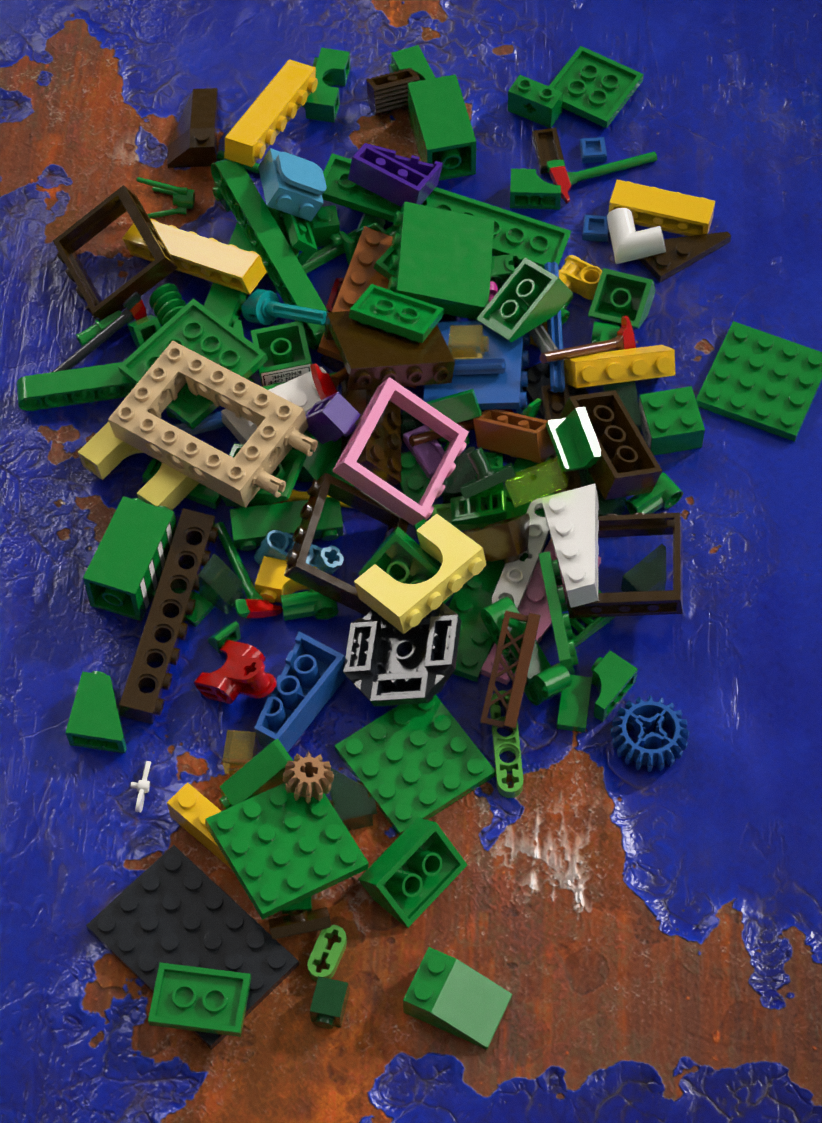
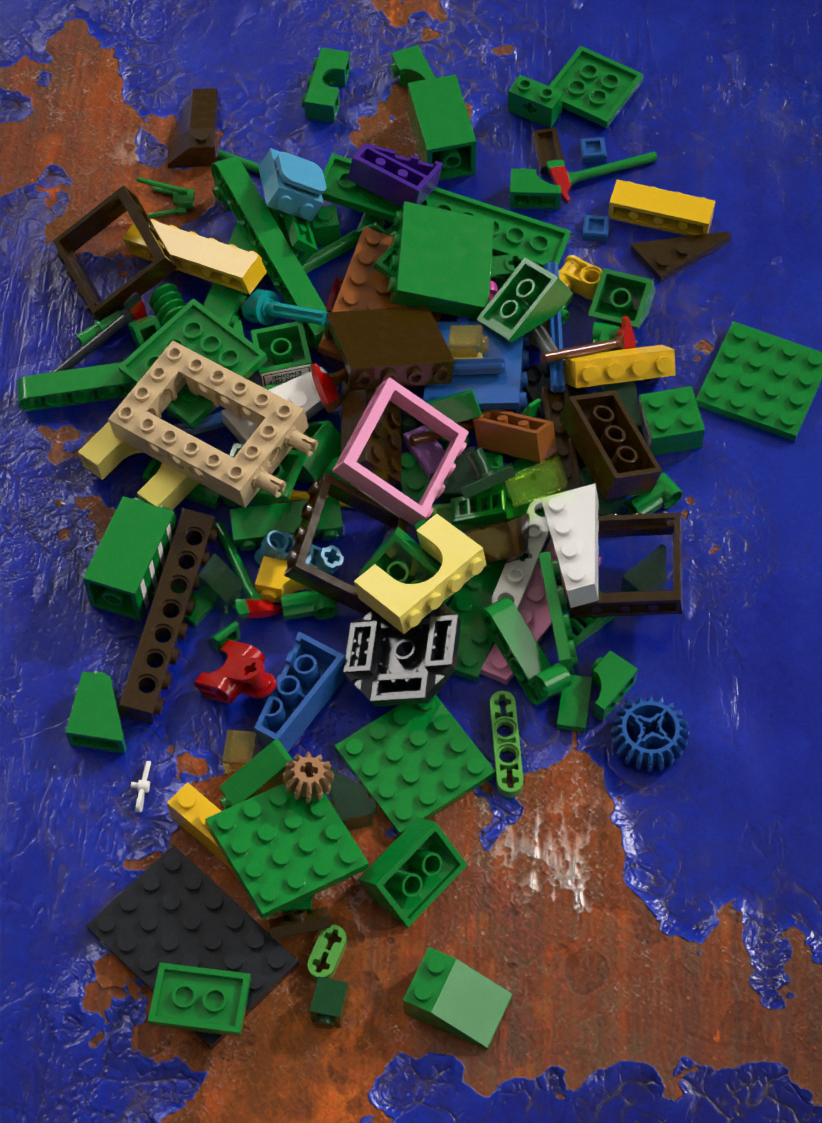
(270, 113): yellow brick -> none
(331, 418): dark purple brick -> none
(346, 242): green arm -> none
(390, 91): dark brown brick -> none
(396, 313): green plate -> none
(521, 671): reddish brown fence -> none
(574, 440): green panel -> none
(628, 242): white brick -> none

